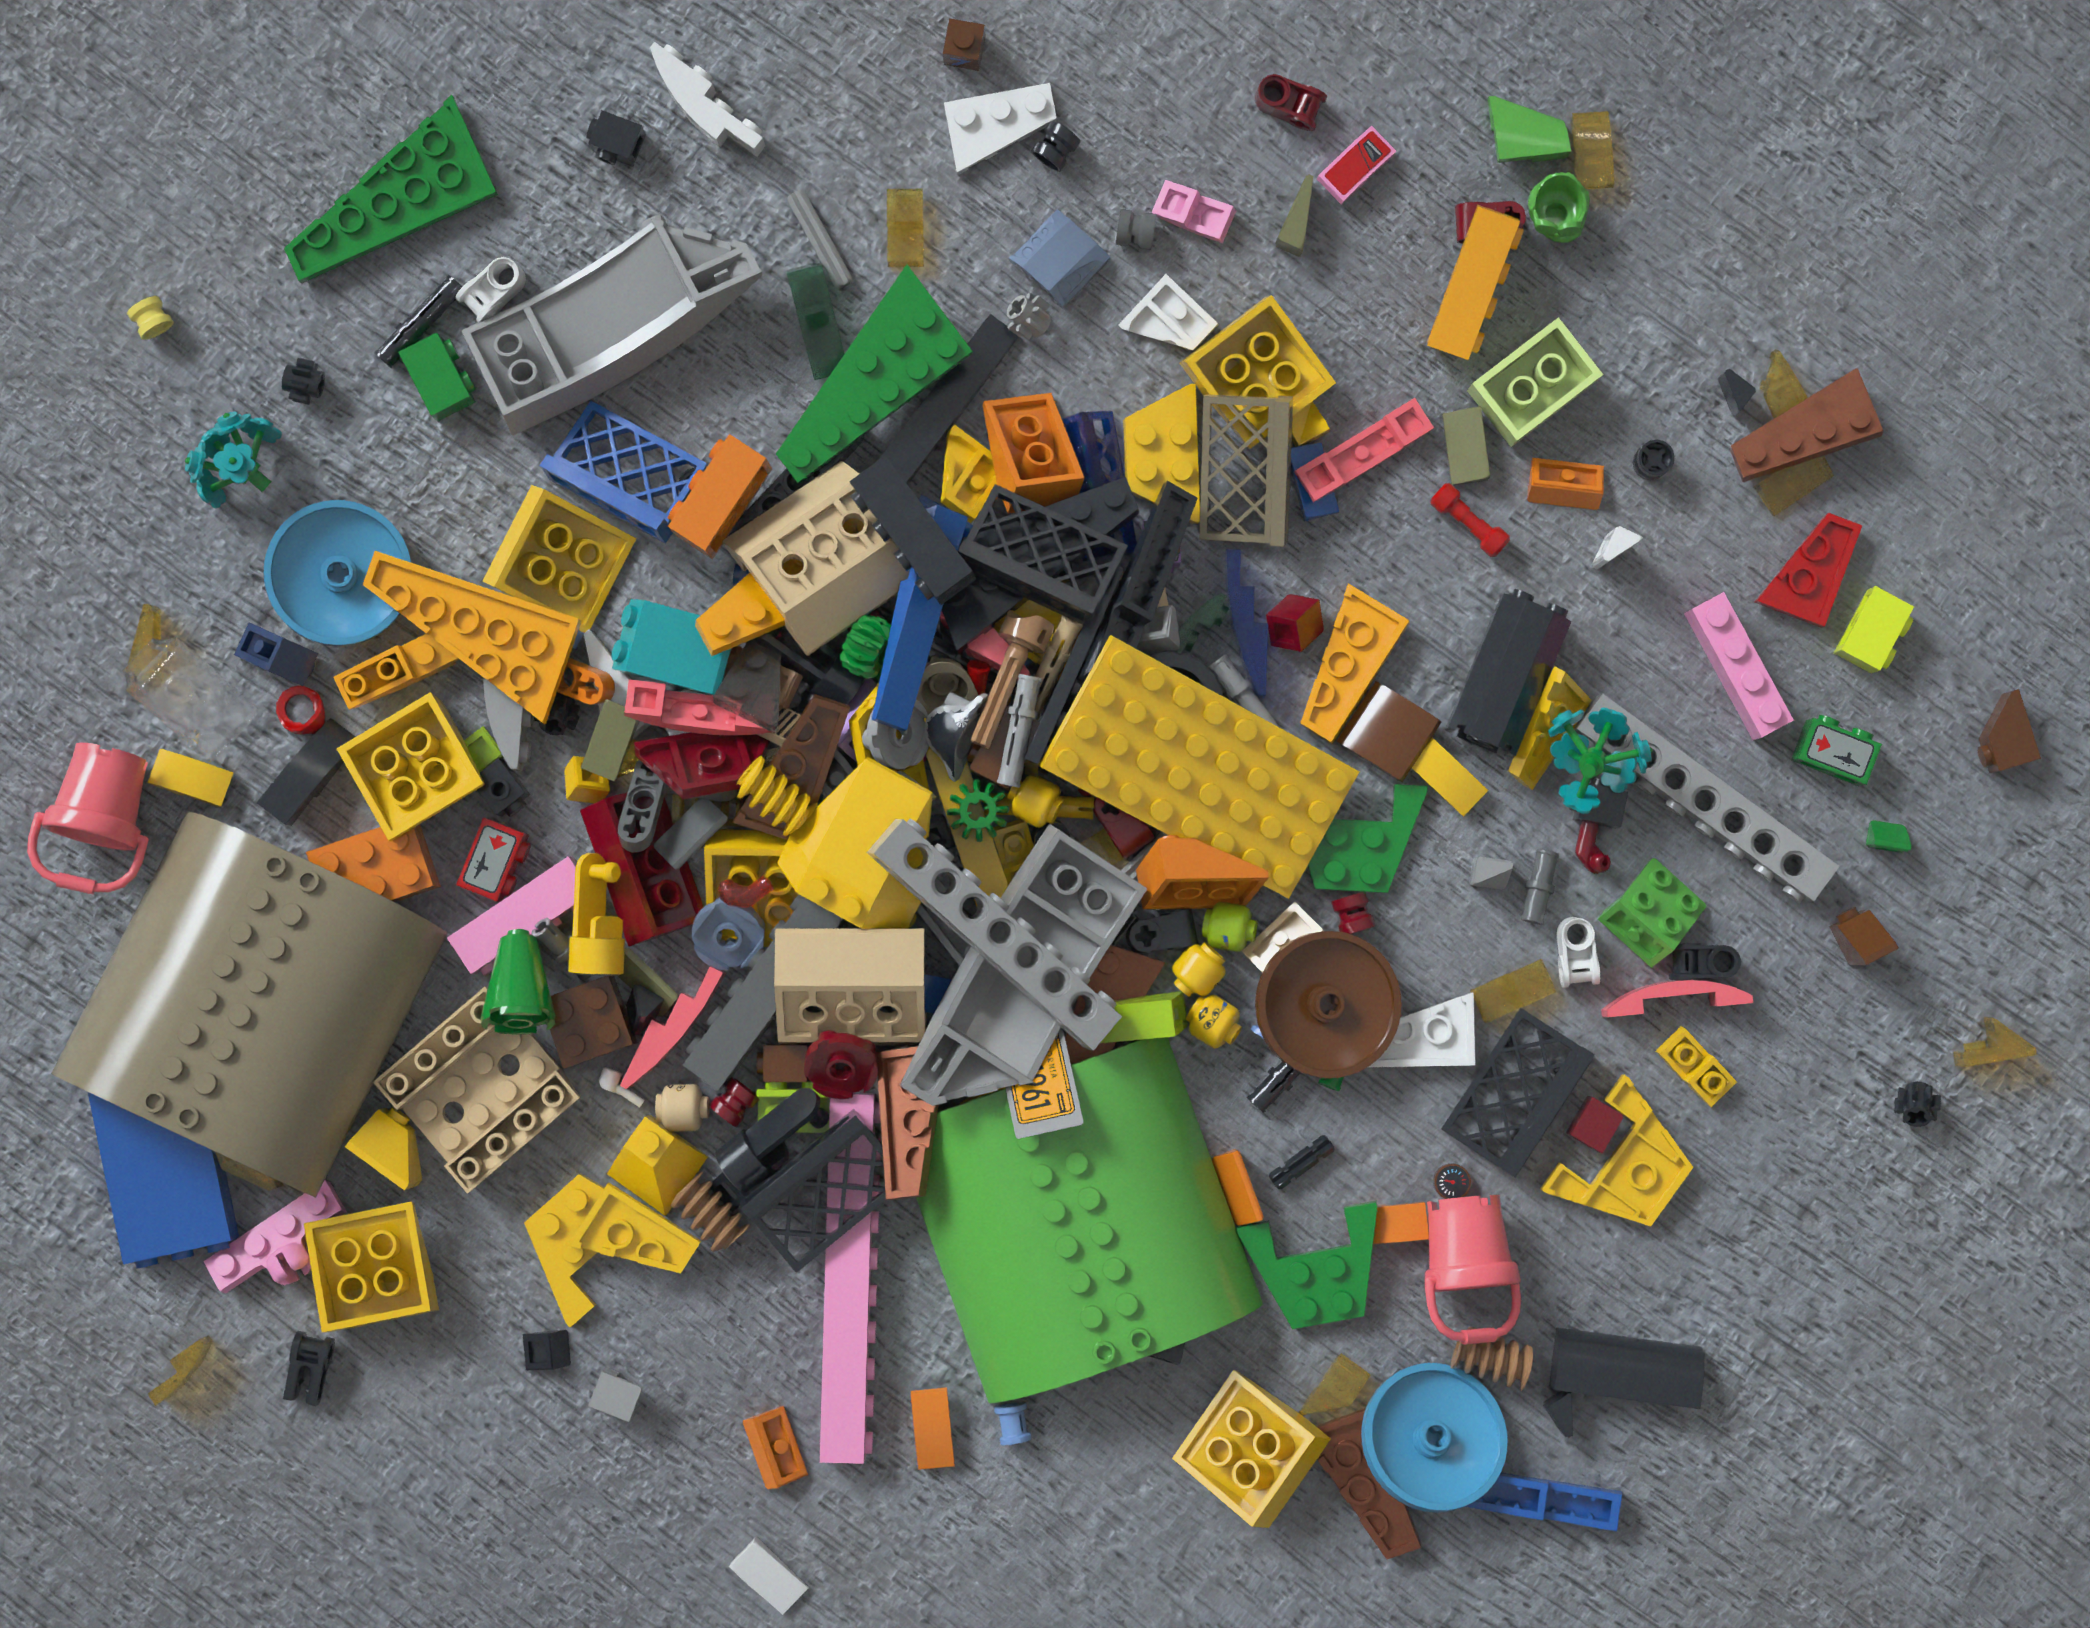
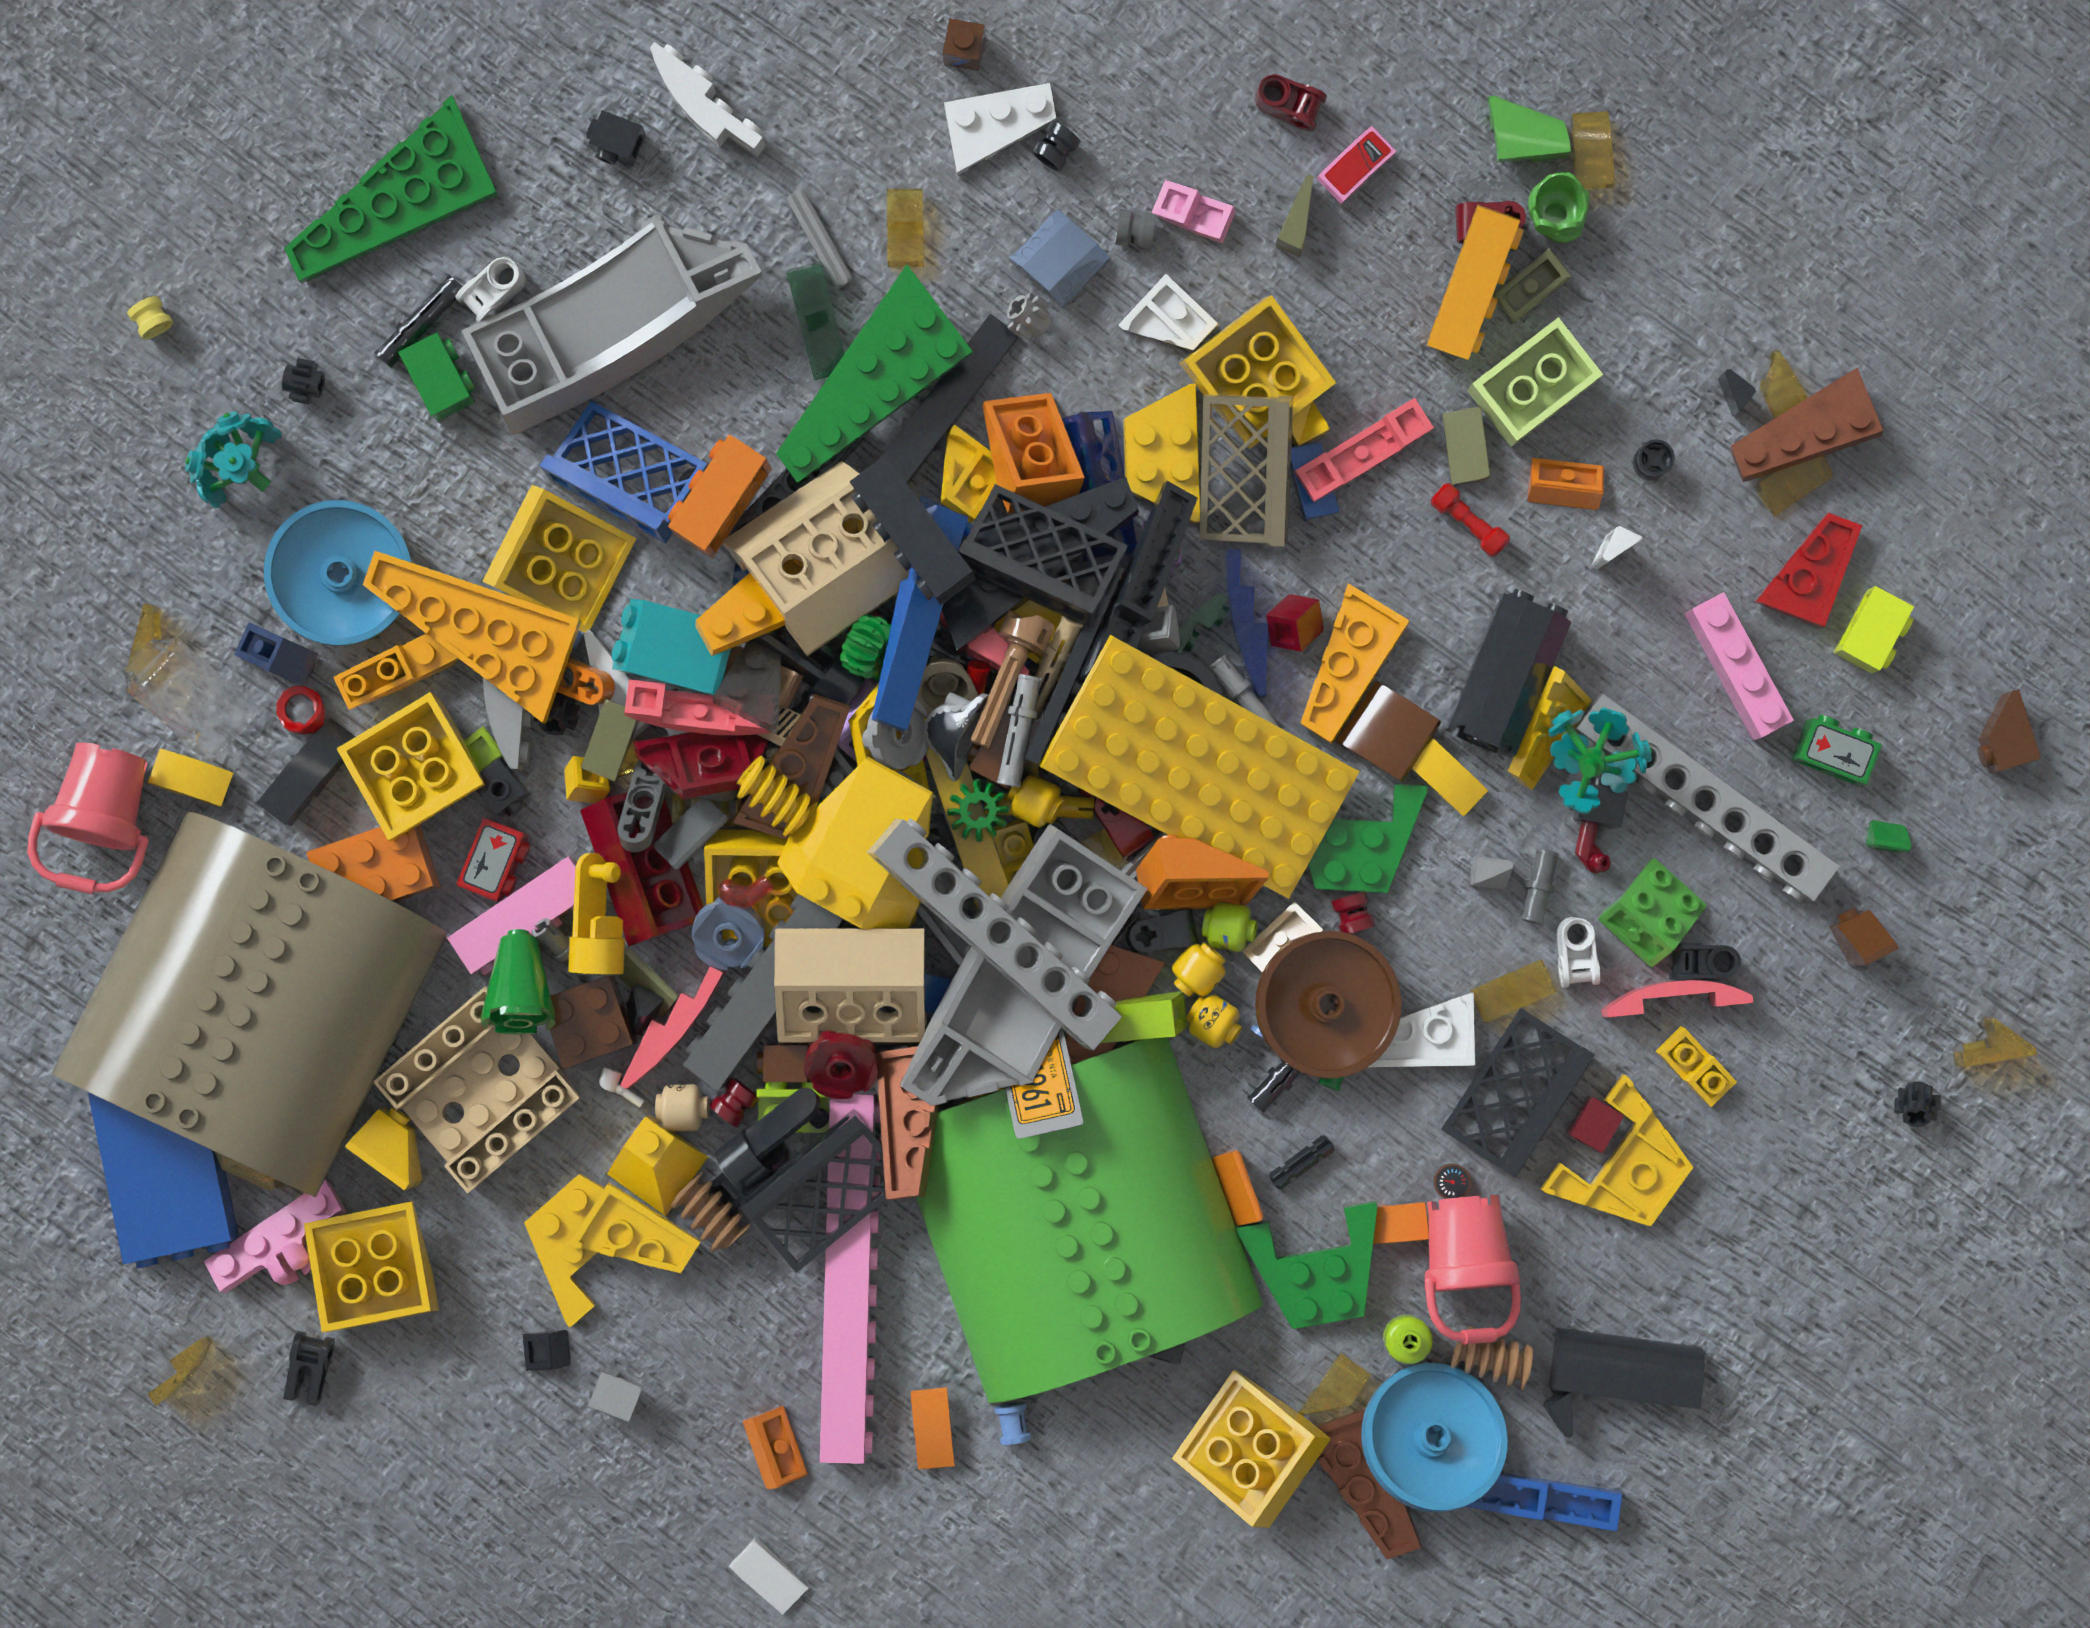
(1405, 1326): none -> lime head
(1532, 285): none -> olive slope

